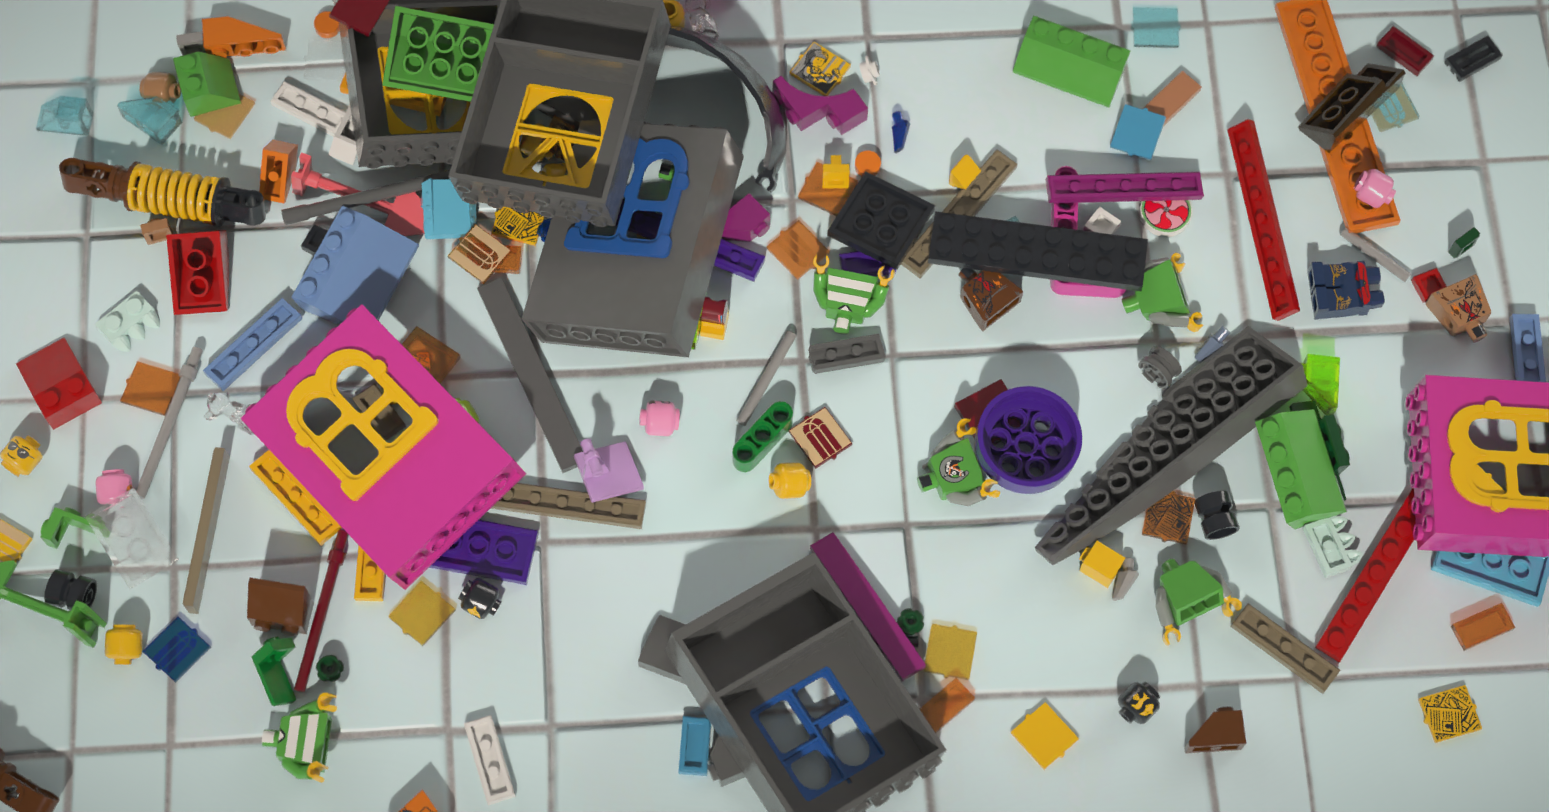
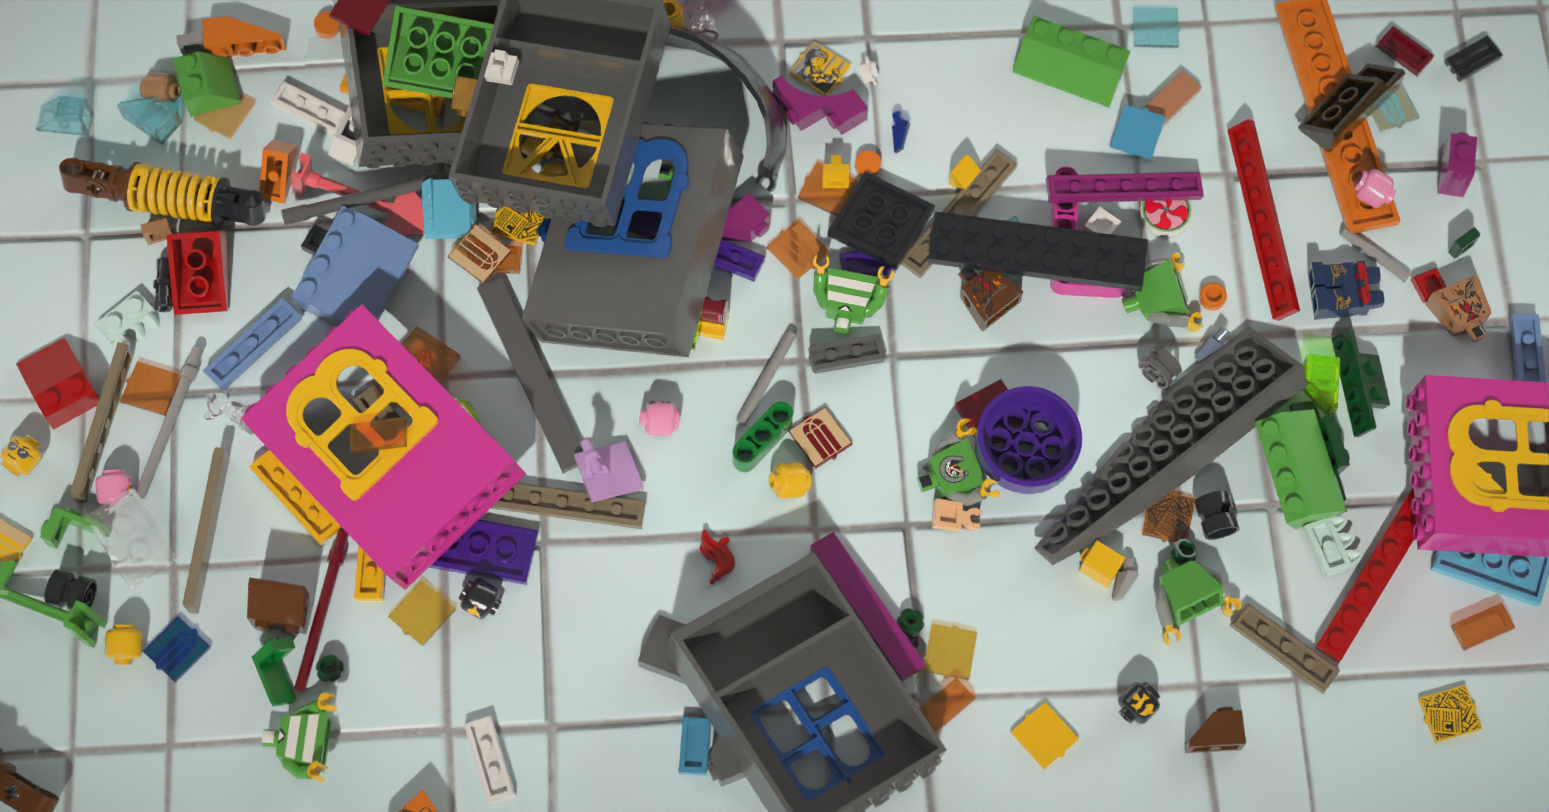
(101, 423): none -> dark tan tile
(162, 286): none -> black pin
(378, 435): none -> clear orange tile
(462, 94): none -> pearl gold brick
(501, 68): none -> white tile
(718, 553): none -> red piece
(950, 516): none -> light nougat plate
(1183, 551): none -> dark green plate
(1212, 296): none -> orange tile
(1361, 382): none -> dark green bracket
(1457, 164): none -> magenta torso

